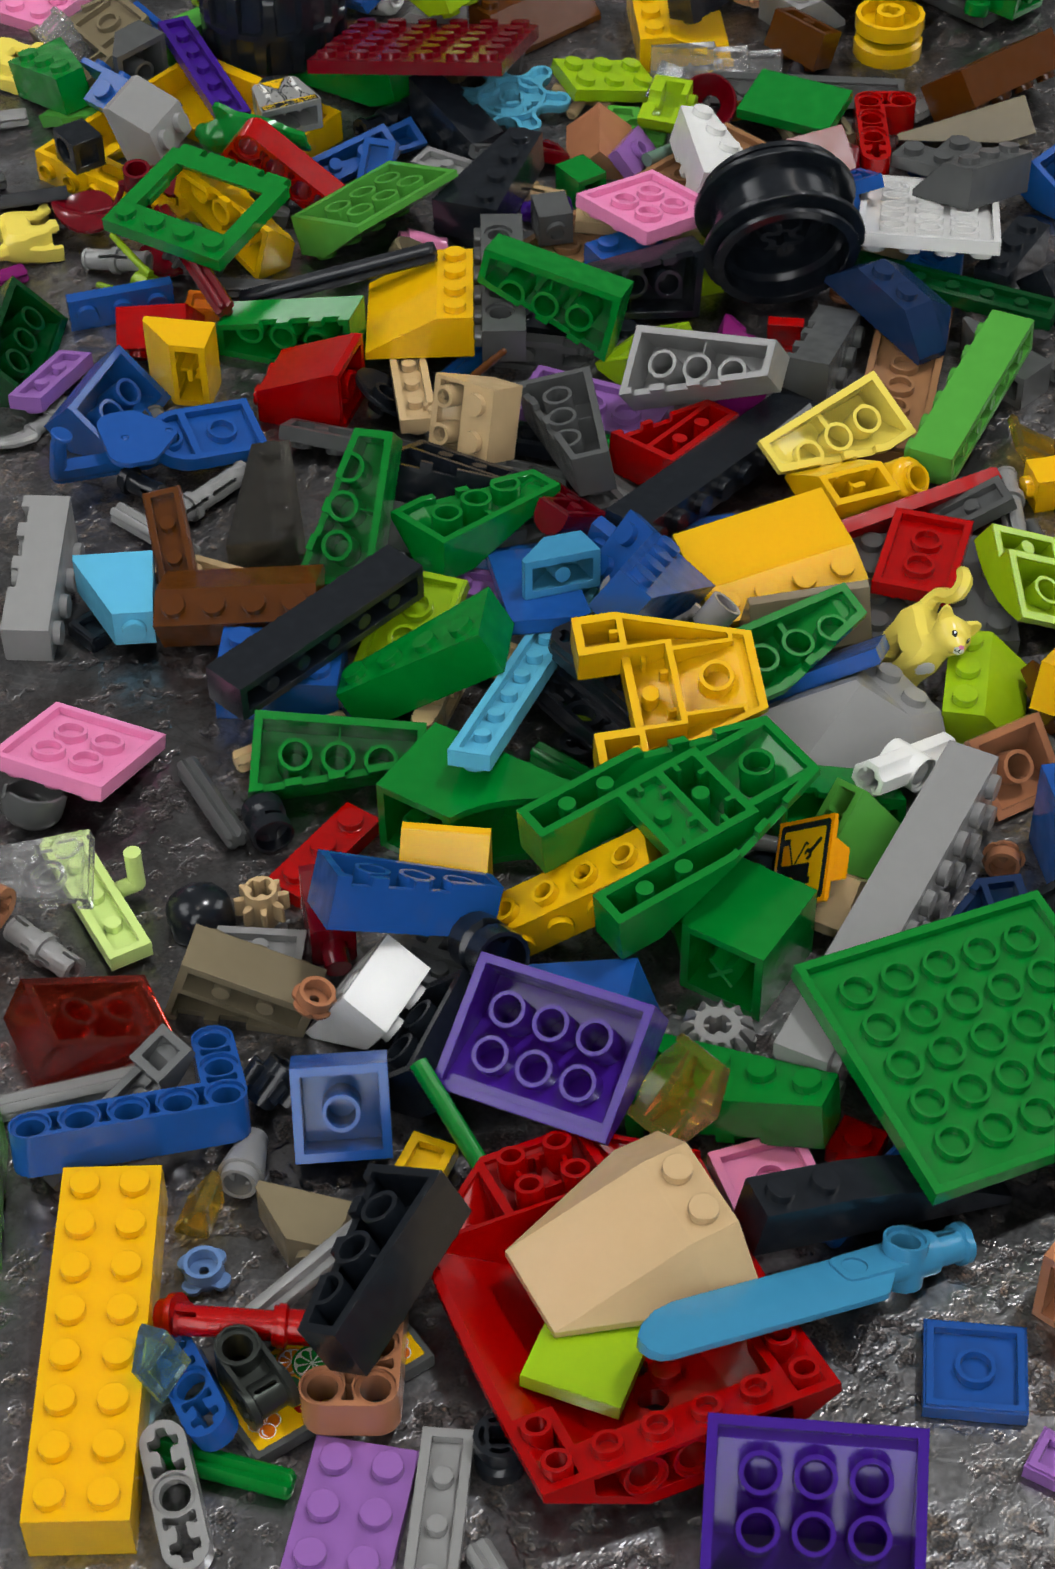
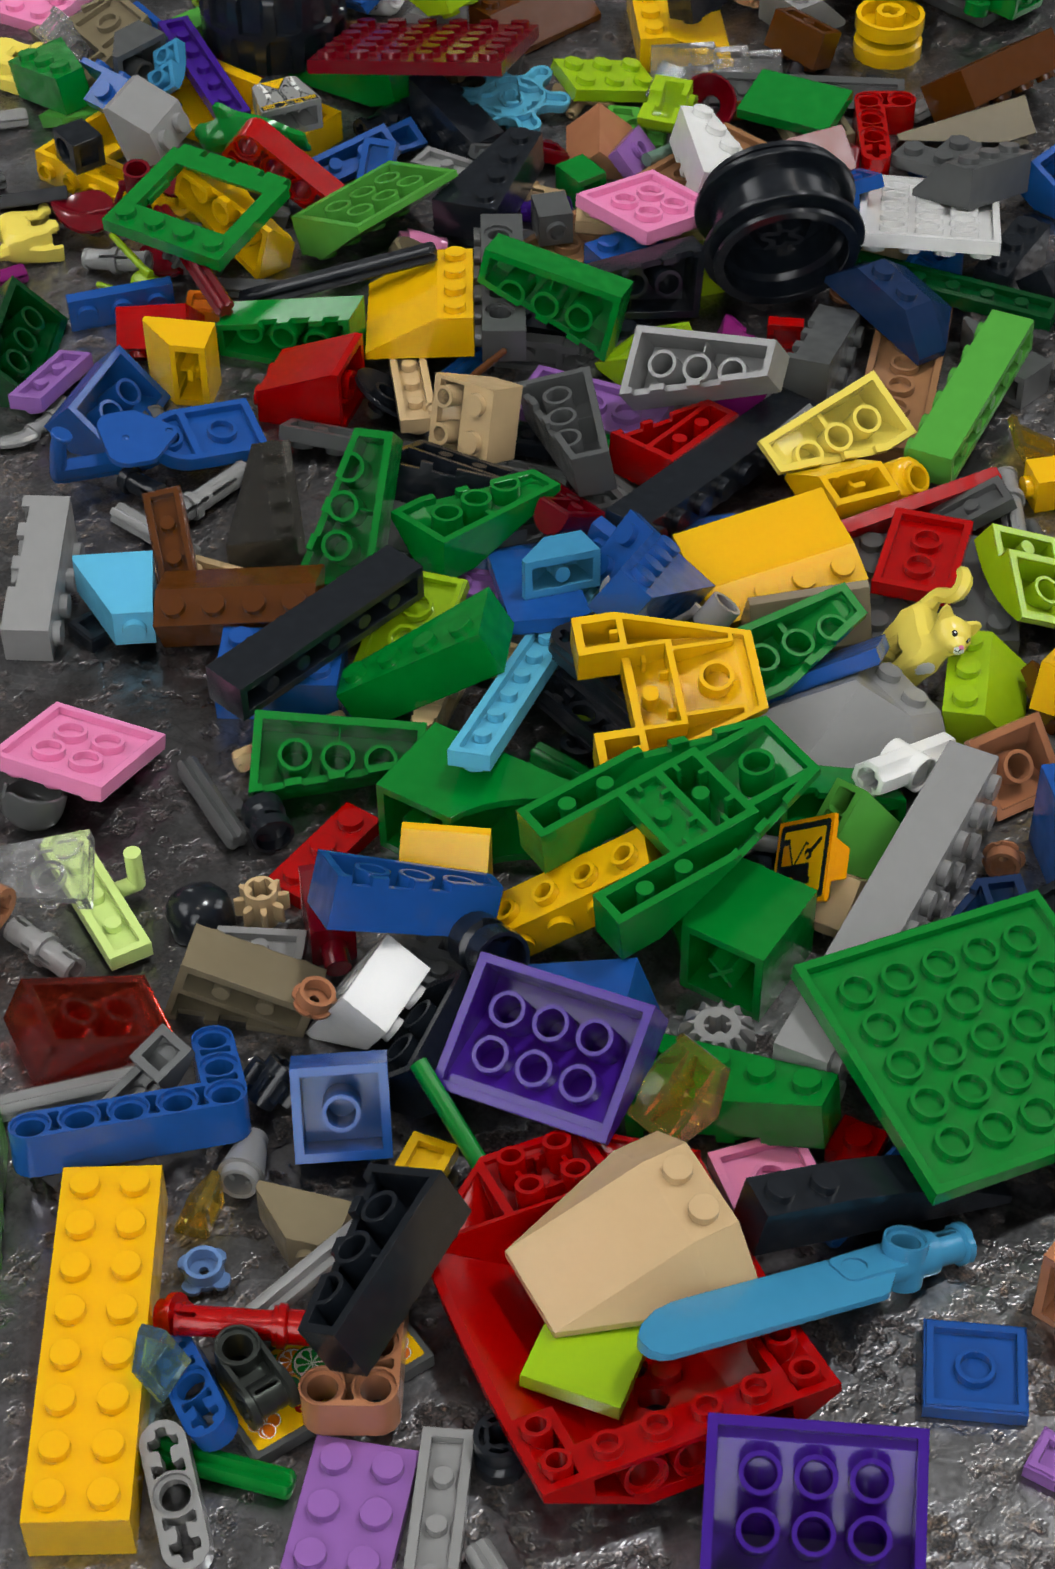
(169, 66): none -> dark azure slope

